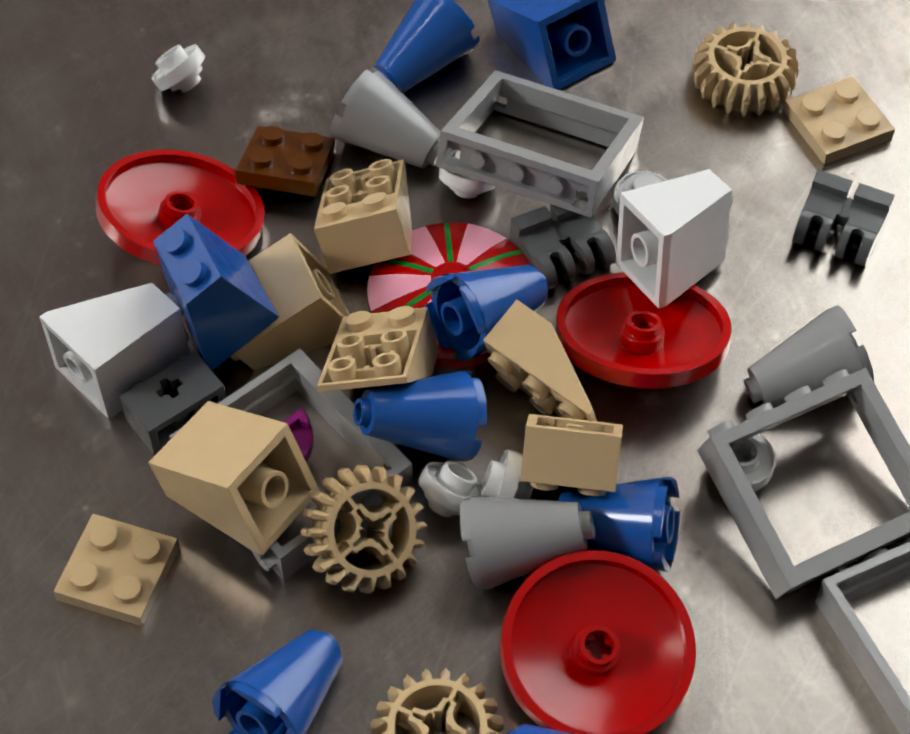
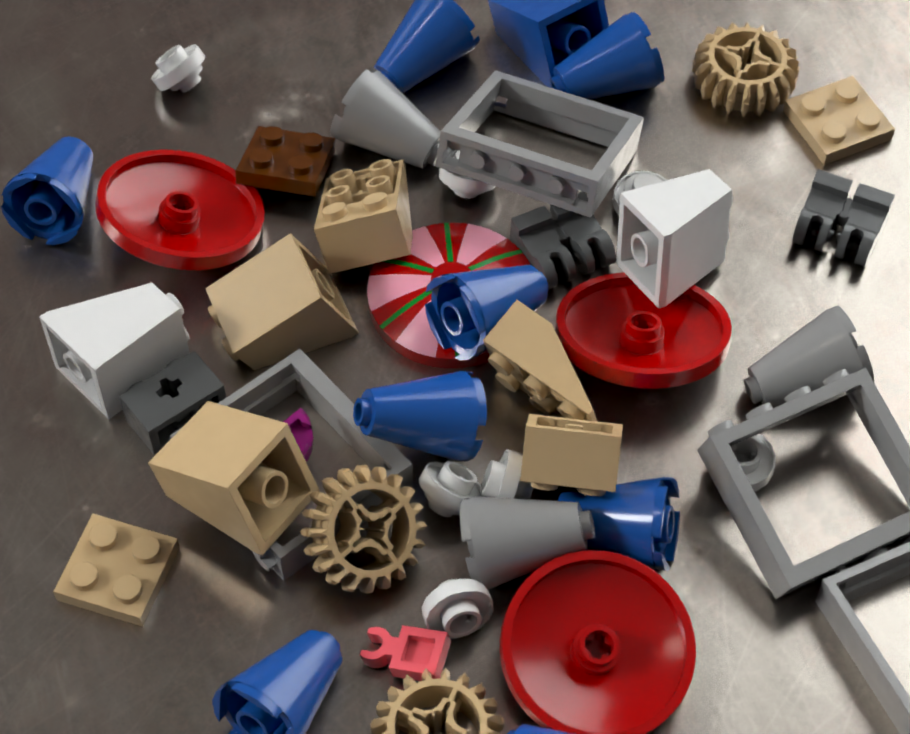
(50, 193): none -> blue cone
(214, 288): blue slope -> none
(380, 350): tan slope -> none
(409, 652): none -> coral plate
(458, 607): none -> white plate
(611, 62): none -> blue cone

